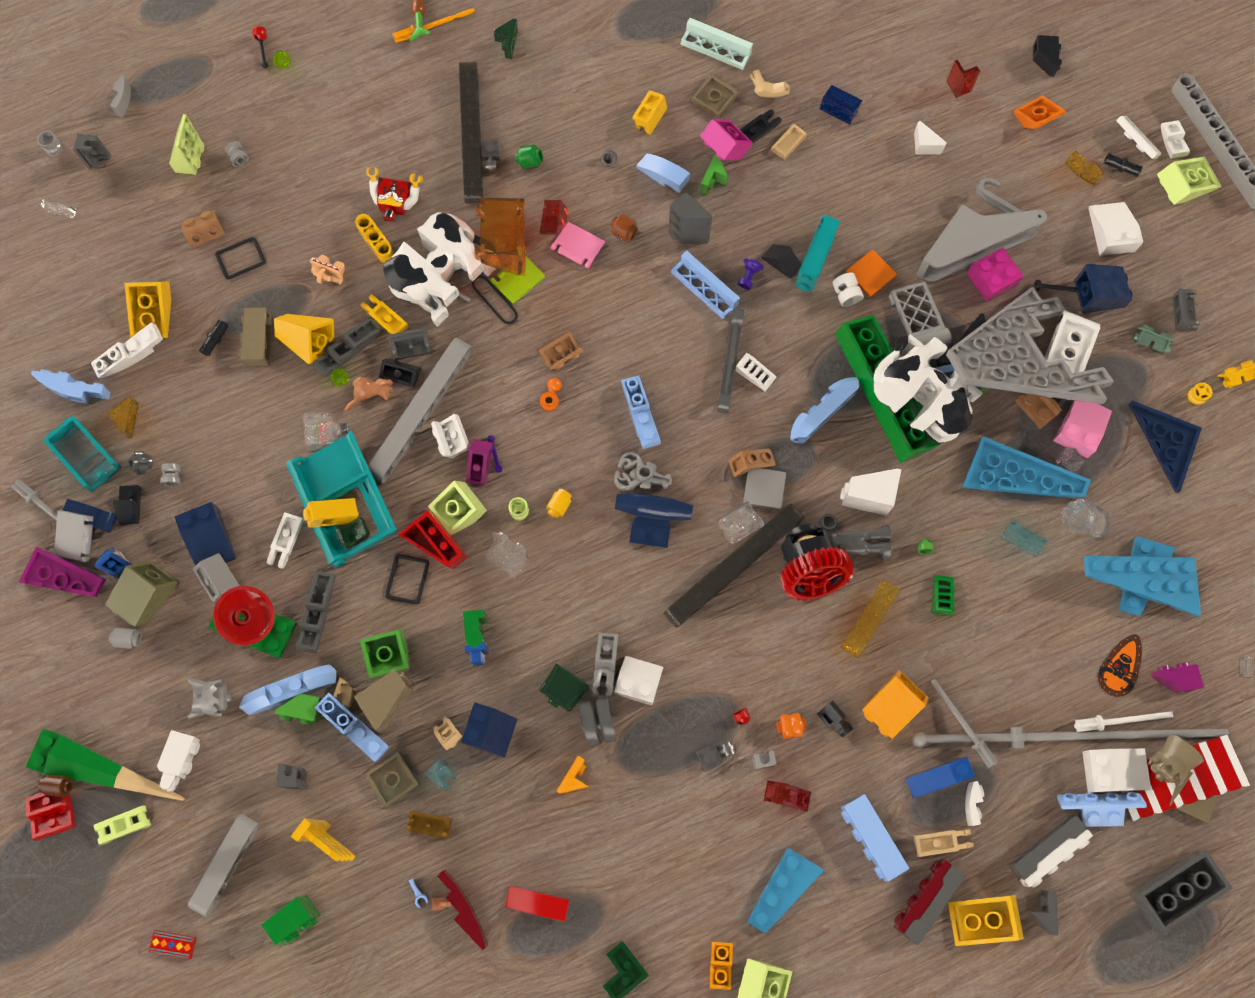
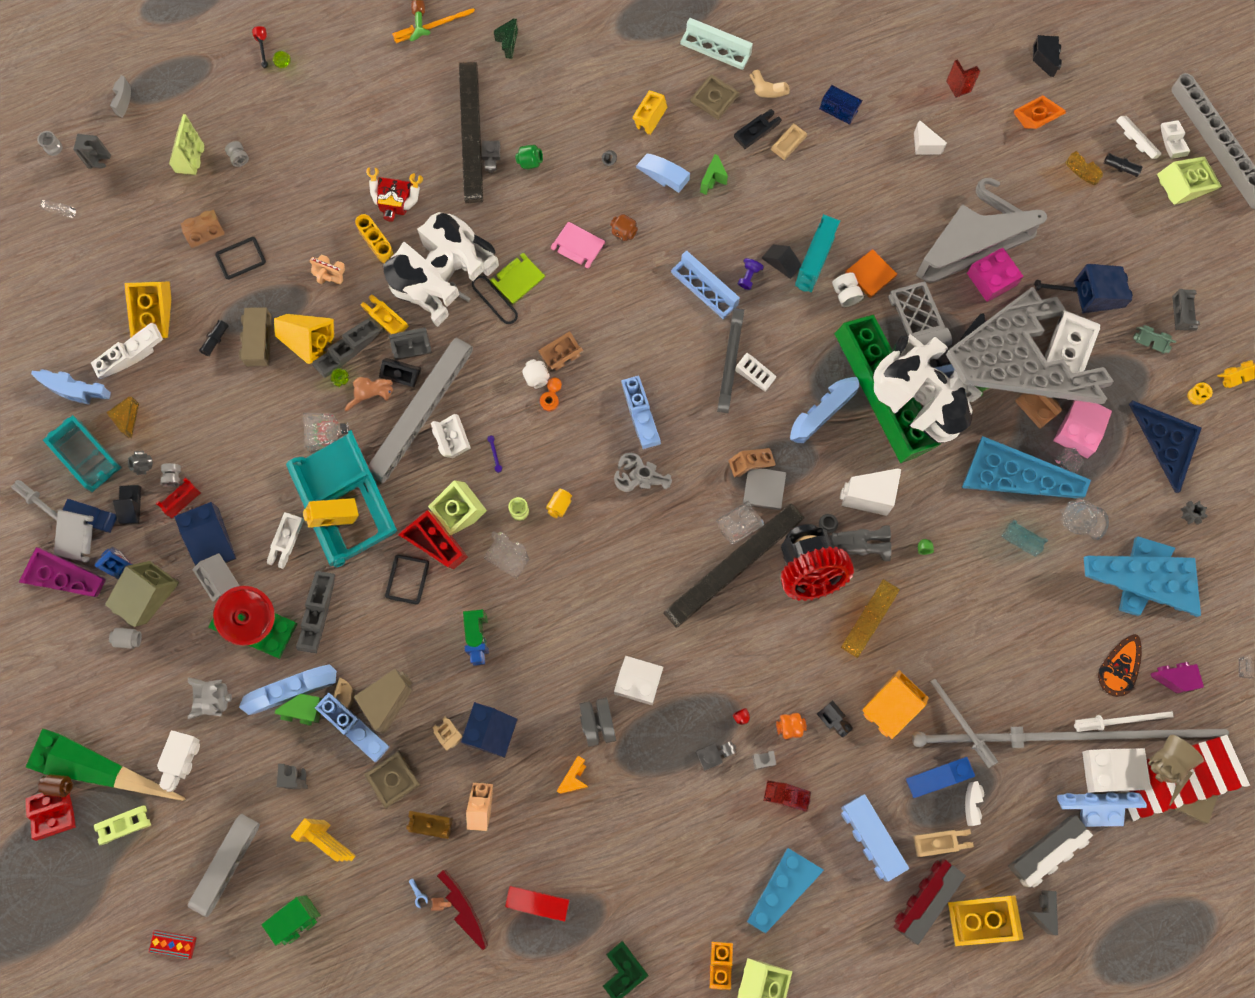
(179, 498): none -> red hinge
(353, 532): clear green bracket -> none
(385, 653): bright green slope -> none
(439, 772): clear light blue hinge -> none
(479, 462): magenta slope -> none
(479, 806): none -> light nougat slope
(502, 234): clear orange windscreen -> none
(535, 374): none -> white head
(553, 217): clear red slope -> none
(563, 689): clear green torso -> none
(605, 664): light grey plate -> none
(652, 517): dark blue plate -> none
(689, 221): dark grey slope -> none
(725, 139): dark pink brick -> none
(936, 609): green slope -> none
(1115, 229): white slope -> none
(1180, 891): dark grey brick -> none
(1199, 511): none -> dark grey gear

